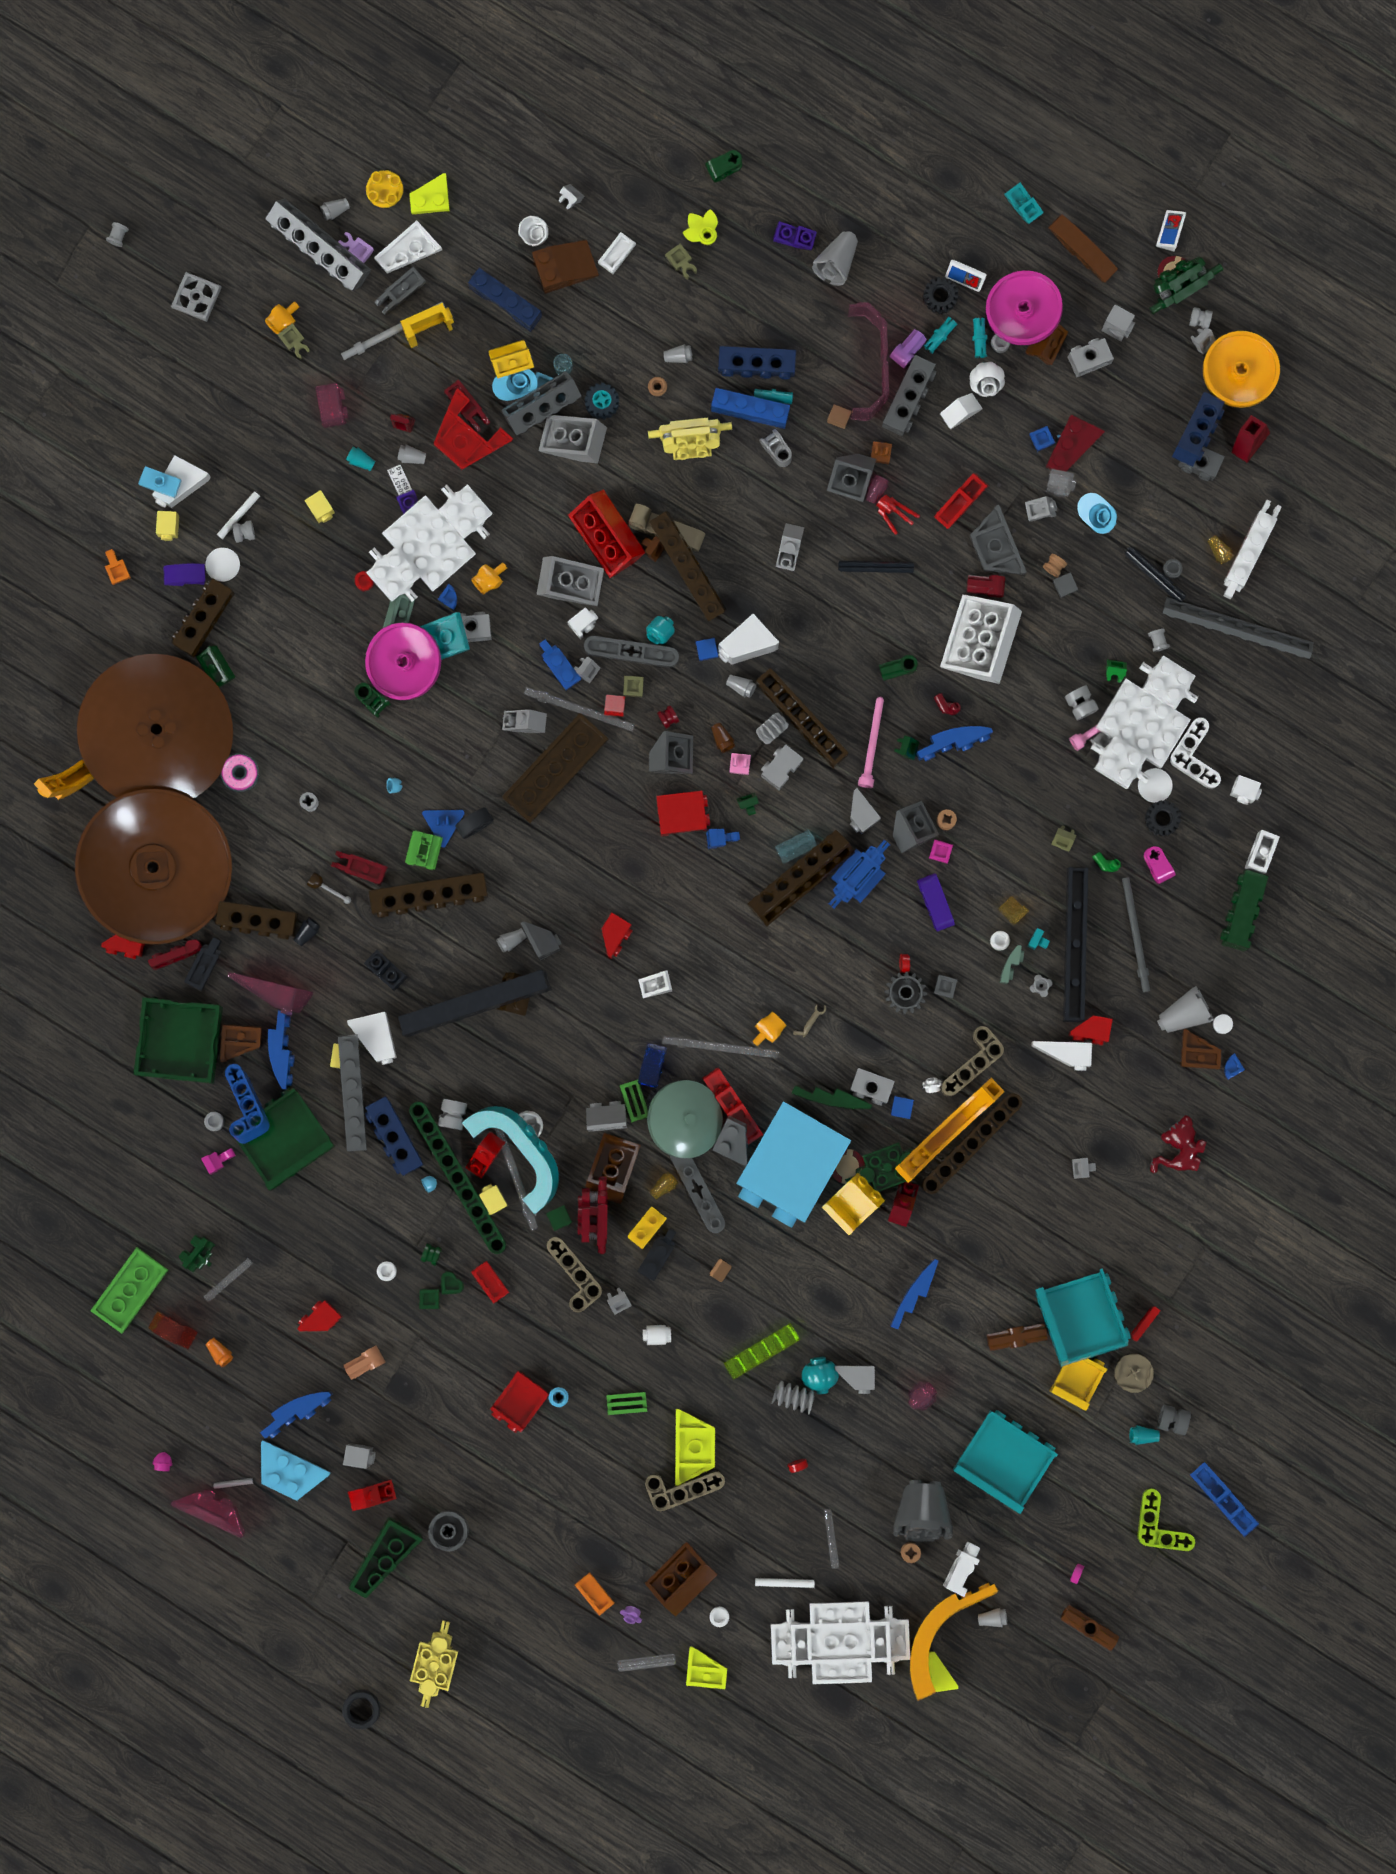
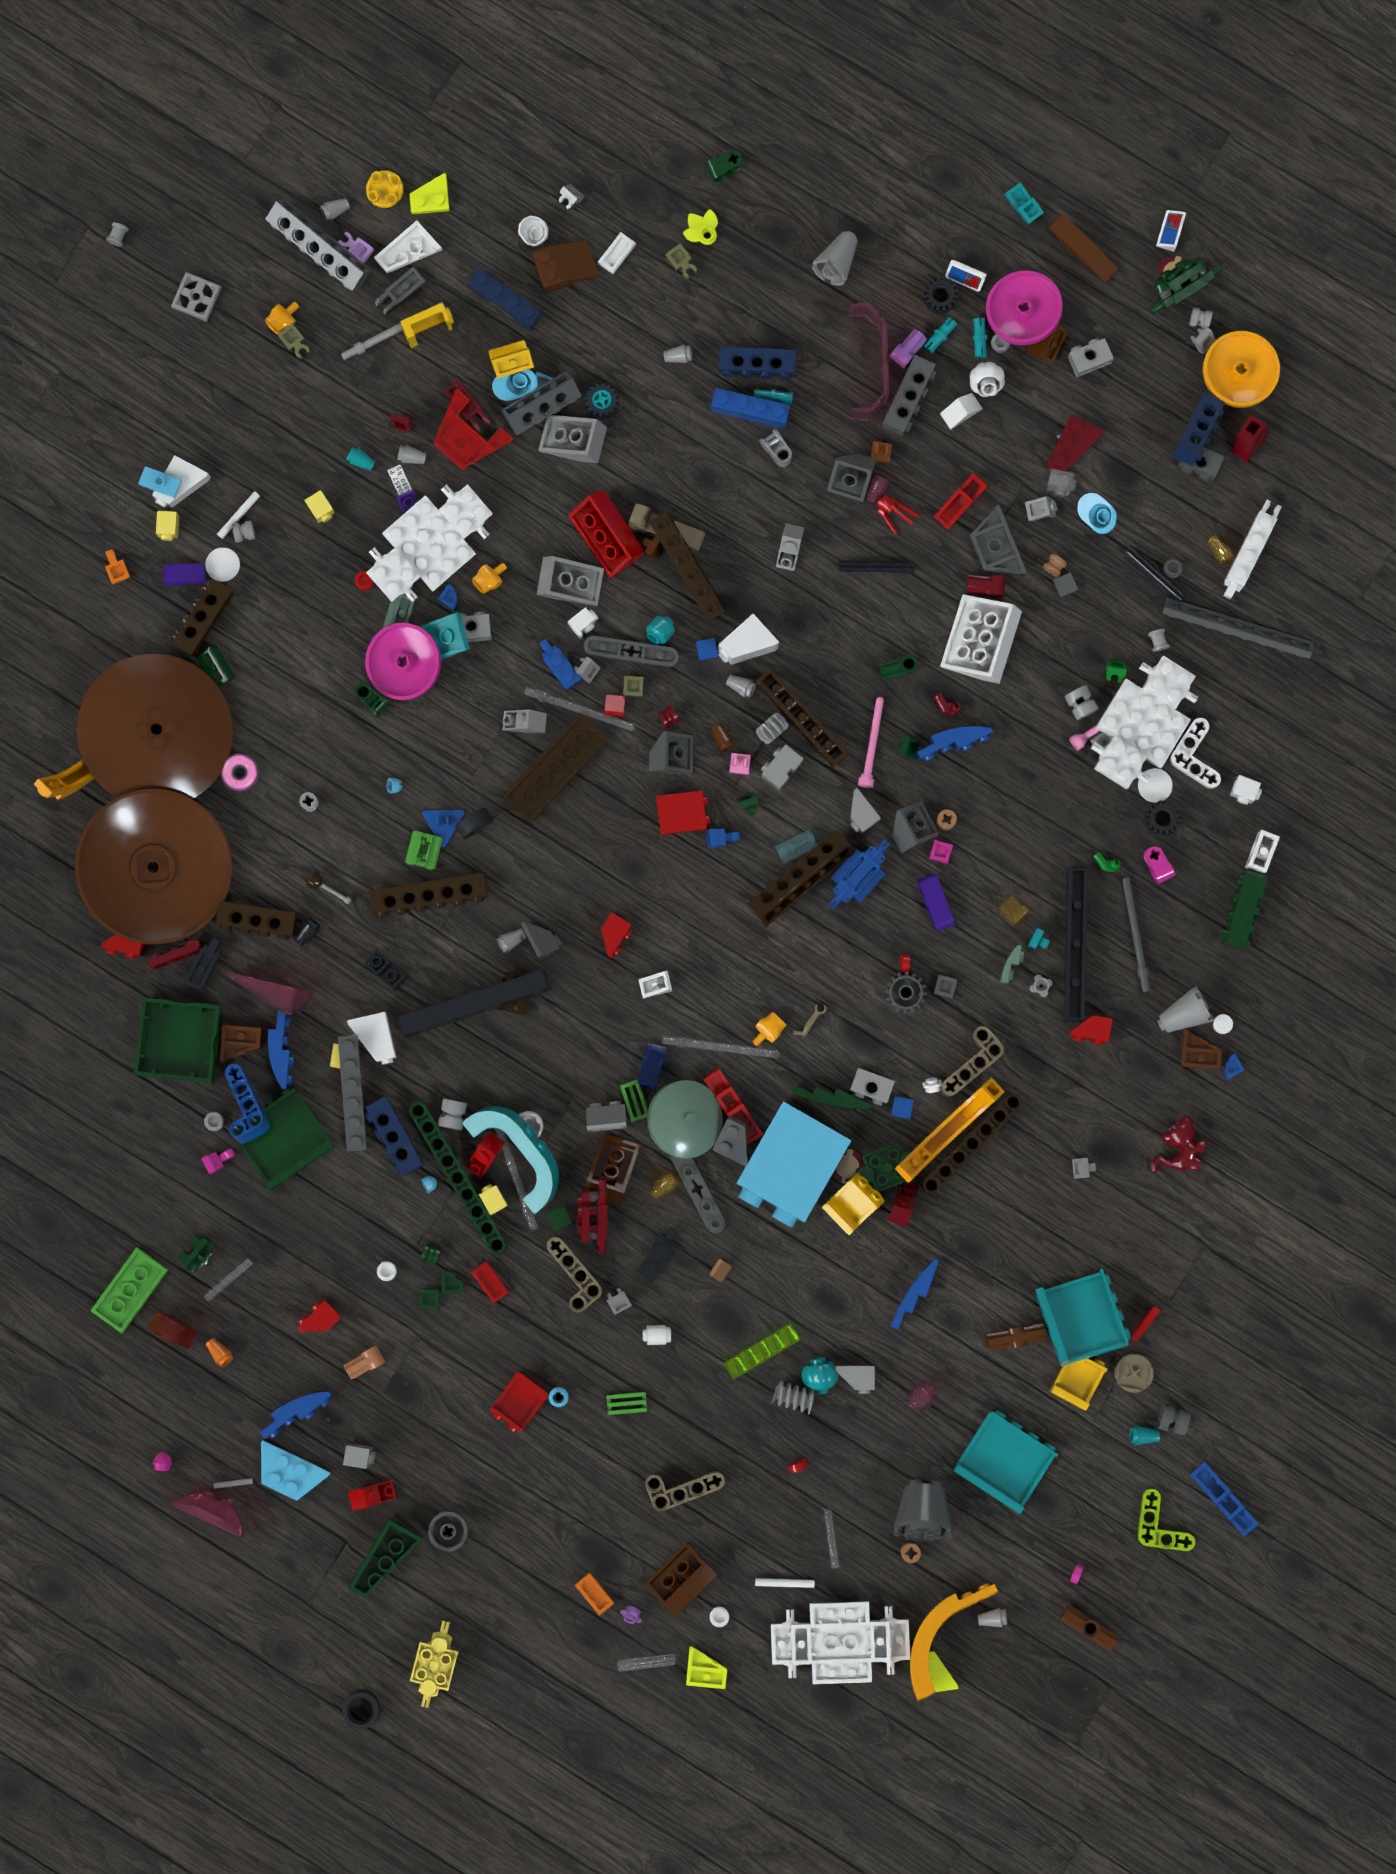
(331, 405): clear pink brick -> none
(361, 868): dark red hinge -> none
(562, 360): clear light blue wheel -> none
(647, 1227): yellow panel -> none
(657, 380): medium nougat plate -> none
(690, 437): light yellow piece -> none
(693, 1447): neon yellow wing -> none
(794, 236): dark purple slope -> none
(839, 416): medium nougat slope -> none
(962, 1568): white hips -> none
(1000, 940): white tile -> none
(1042, 438): blue tile -> none
(1064, 839): olive tile -> none
(1069, 1053): white slope -> none
(1119, 323): light grey brick -> none

